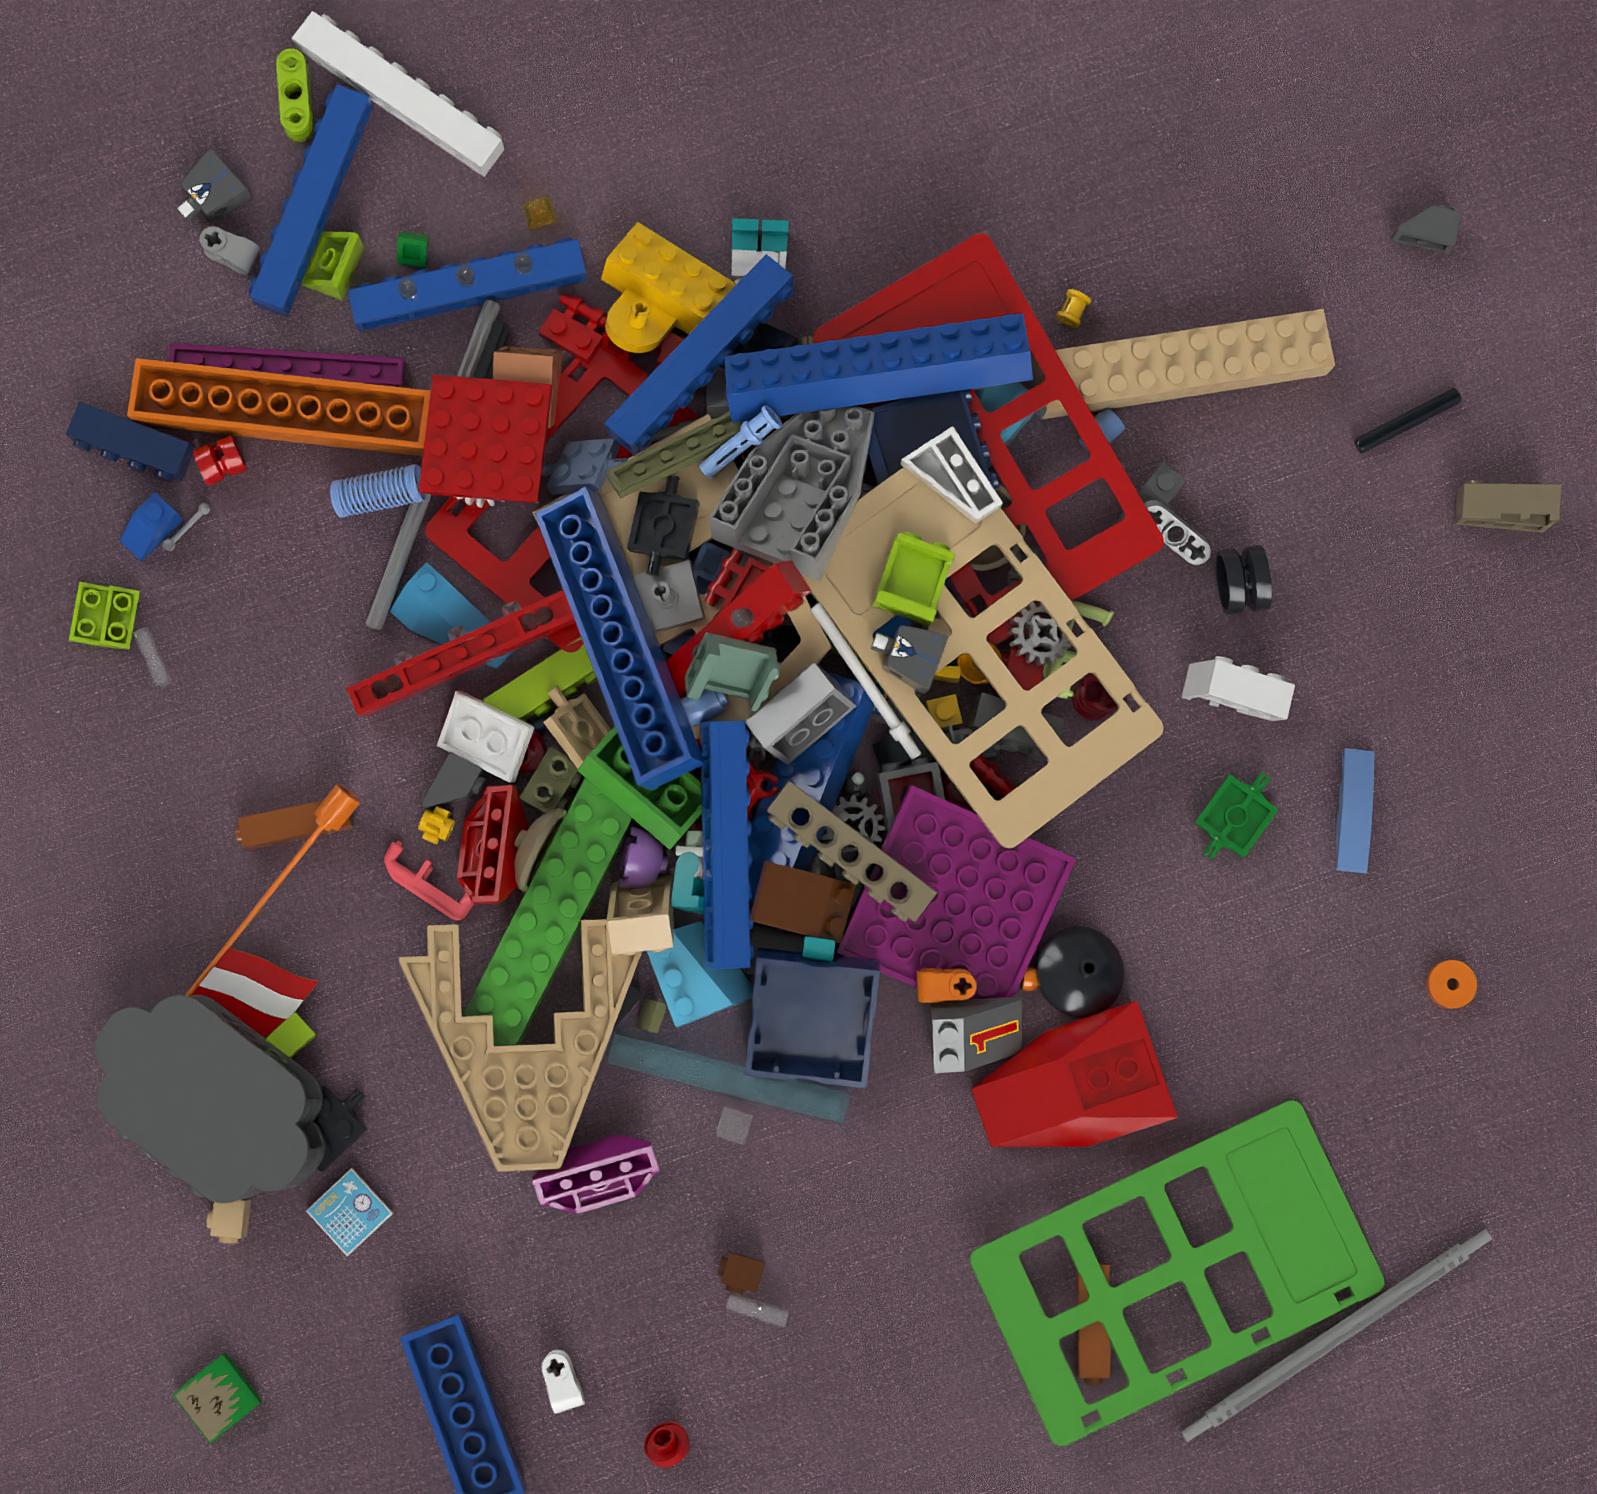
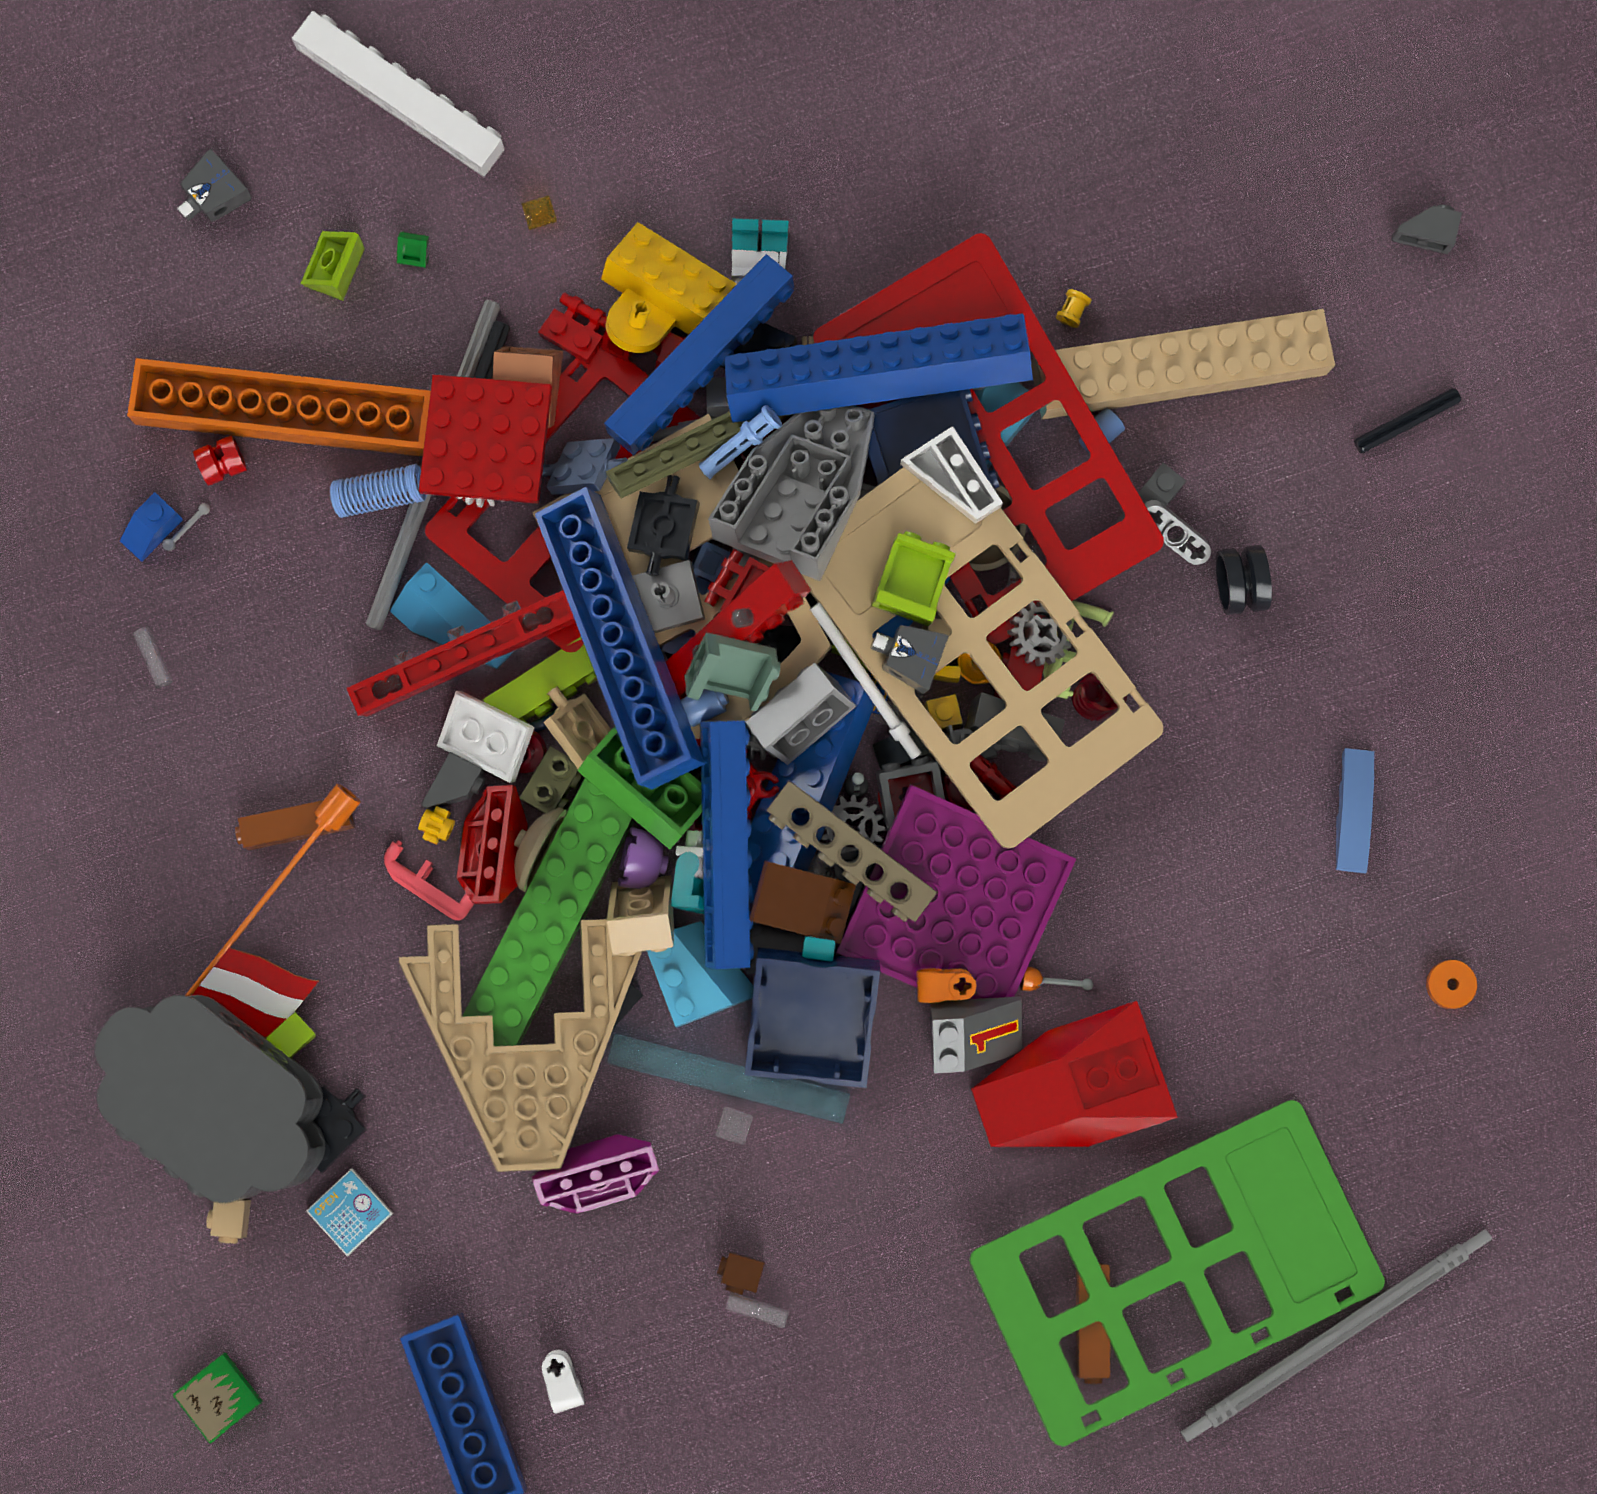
(104, 616): lime slope -> none
(131, 442): dark blue brick -> none
(234, 251): light grey piece -> none
(294, 76): lime piece -> none
(311, 200): blue brick -> none
(341, 367): magenta tile -> none
(467, 284): blue piece -> none
(651, 1015): olive tile -> none
(666, 1444): red plate -> none
(1063, 976): black dish -> none
(1236, 816): green plate -> none
(1239, 688): white wedge -> none
(1508, 506): dark tan wedge -> none

